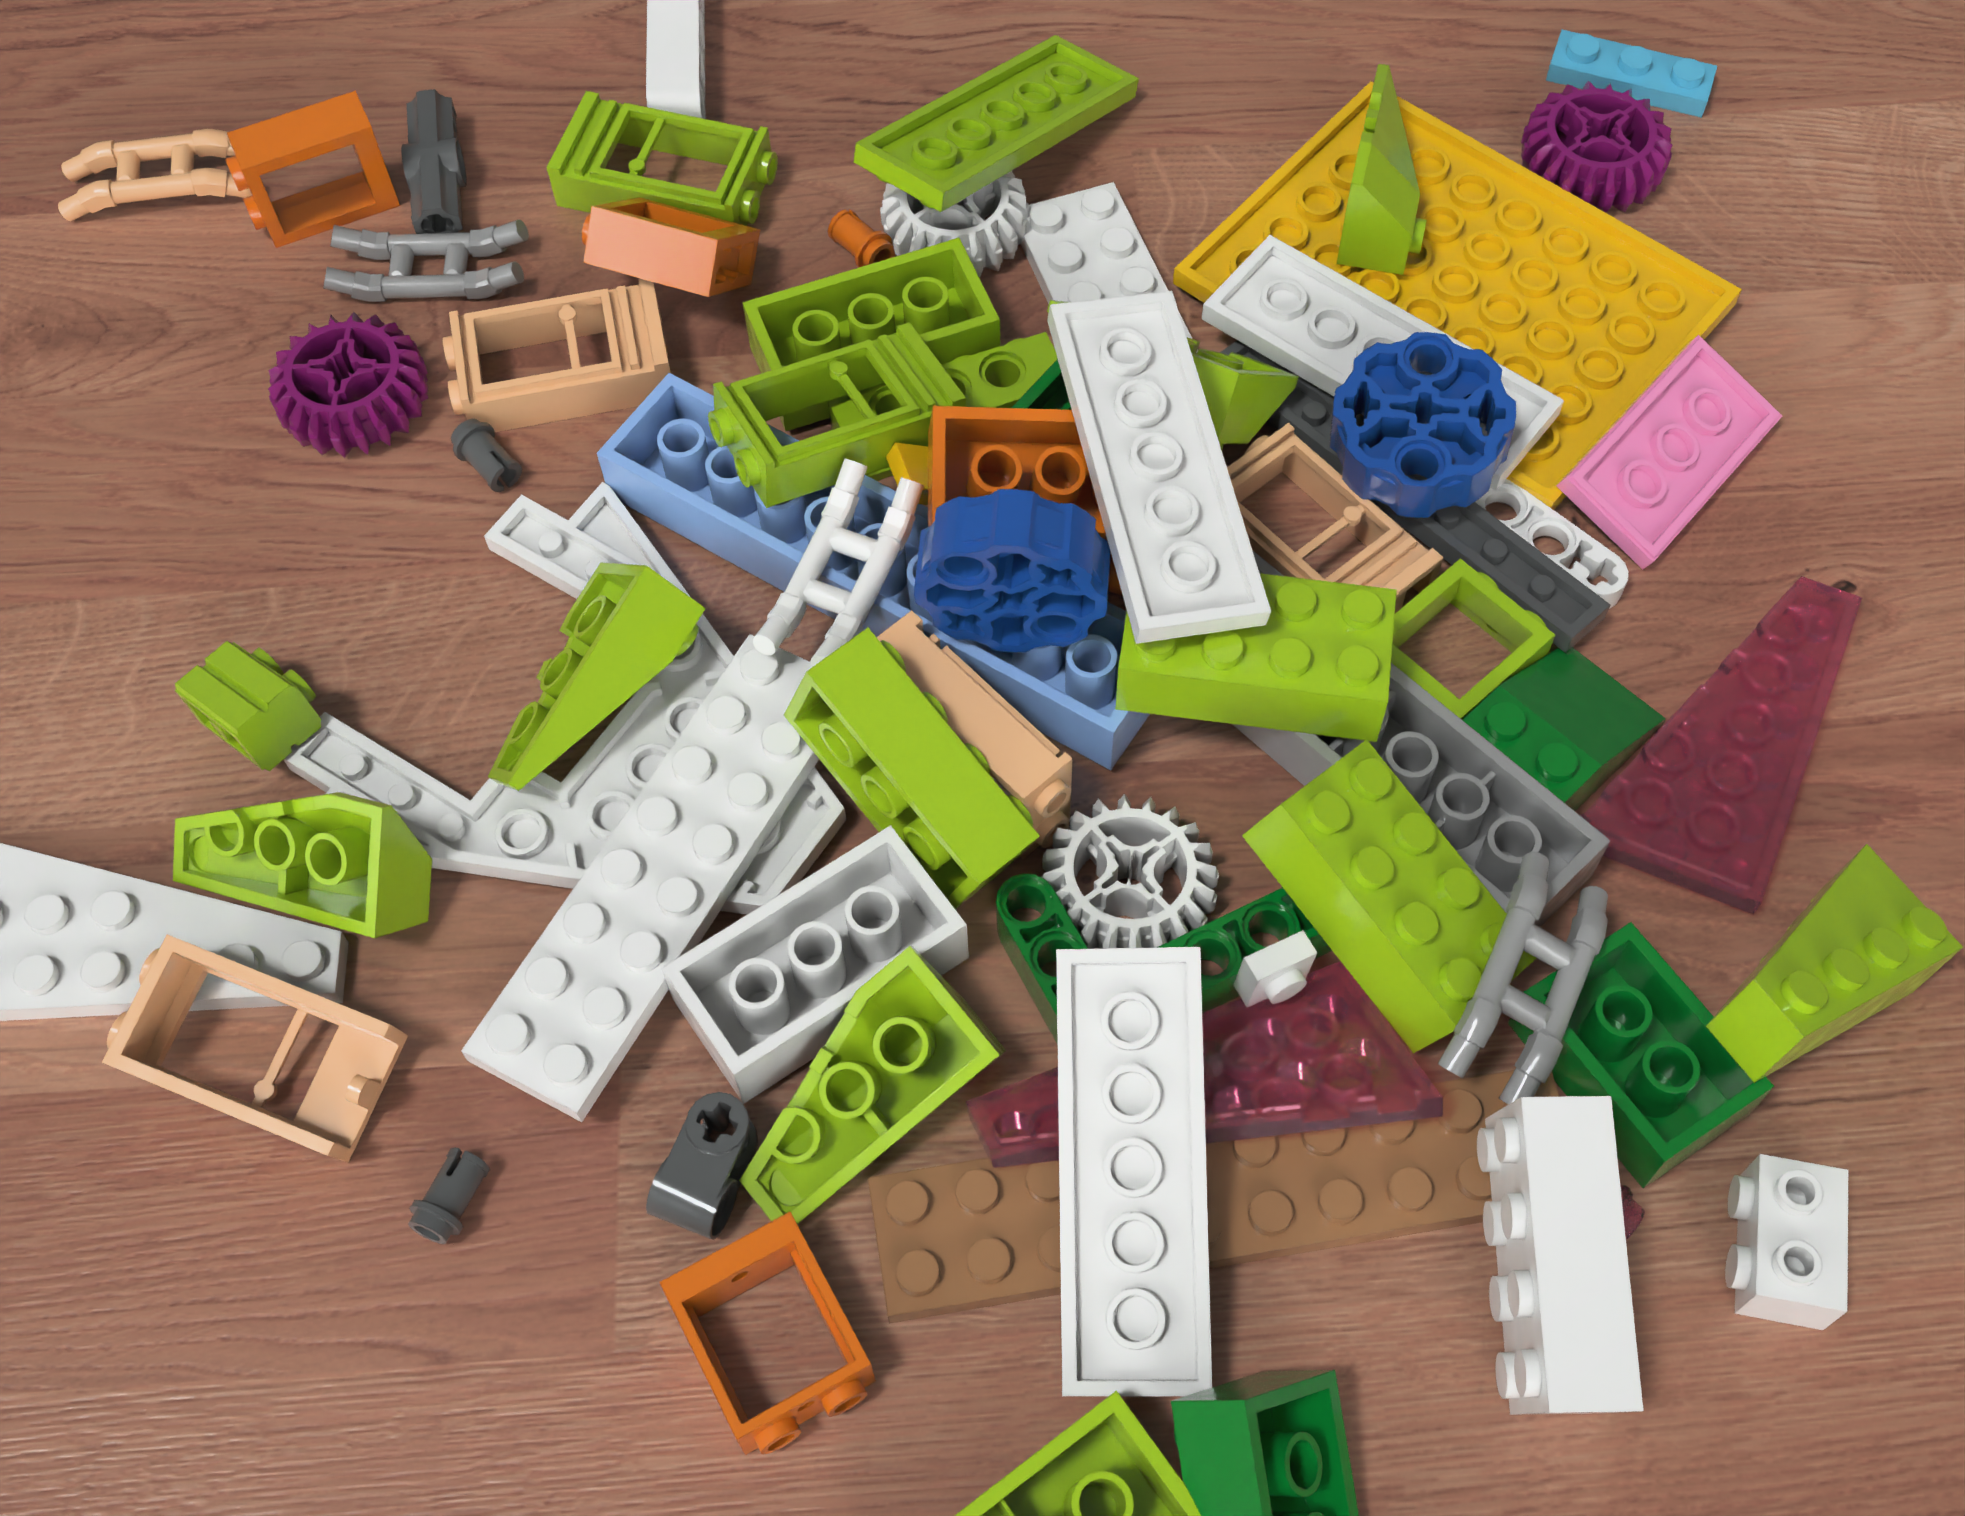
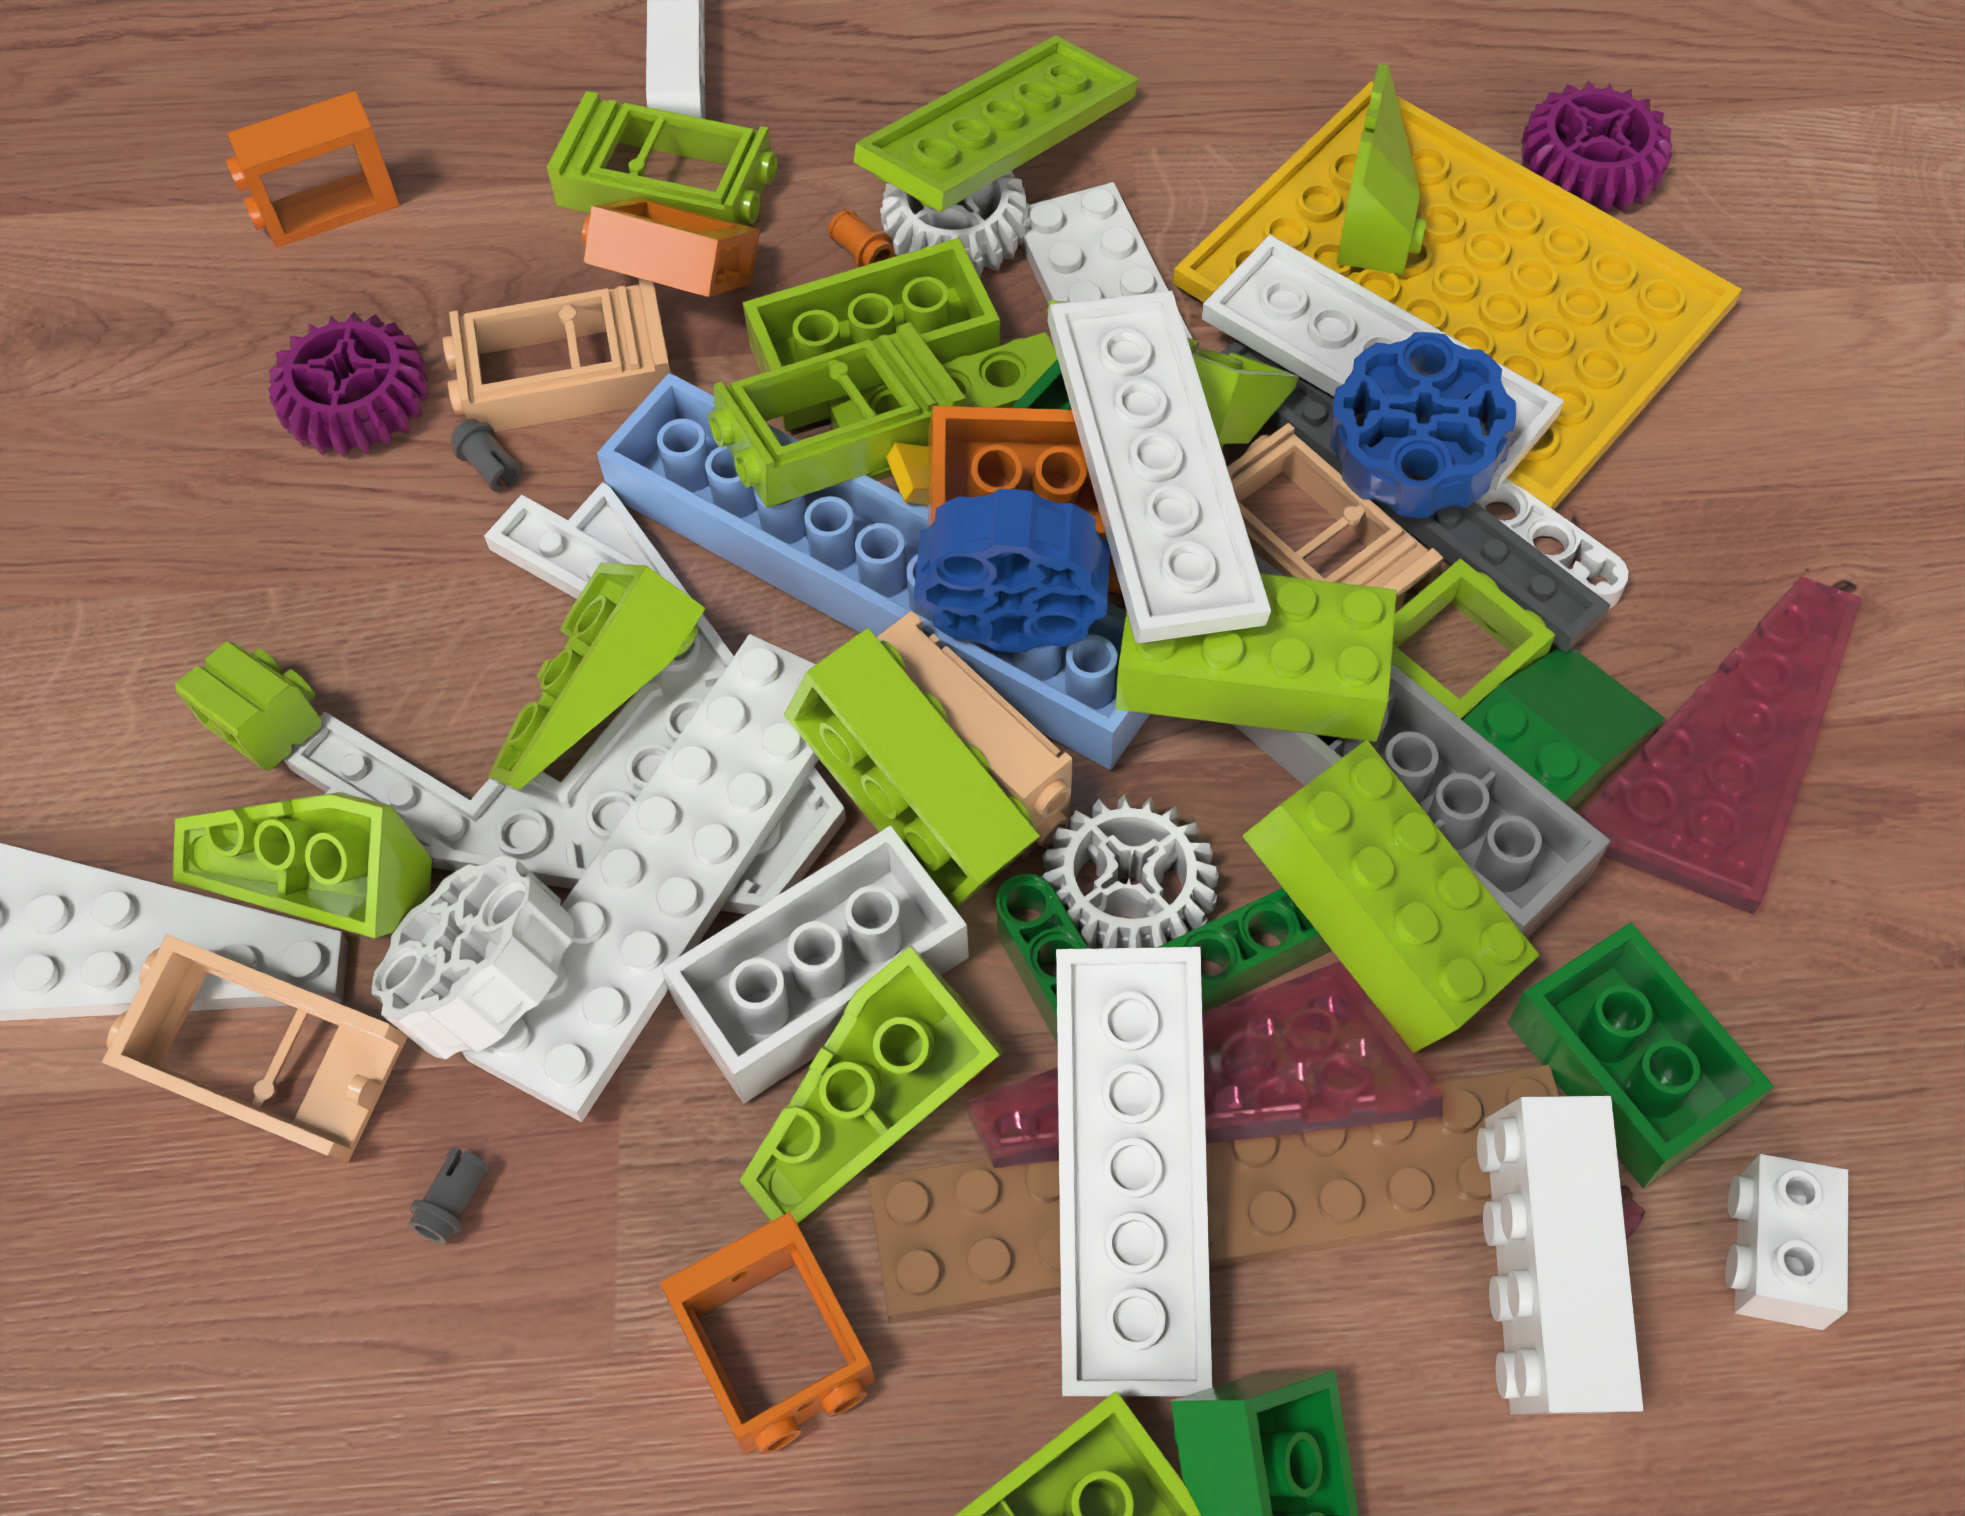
(128, 184): light nougat piece -> none
(401, 251): light grey piece -> none
(434, 164): dark grey piece -> none
(473, 957): none -> white connector
(702, 1177): dark grey piece -> none
(833, 536): white piece -> none
(1276, 970): white plate -> none
(1497, 996): light grey piece -> none
(1663, 78): medium azure plate -> none
(1669, 452): bright pink tile -> none
(1835, 966): lime wedge -> none

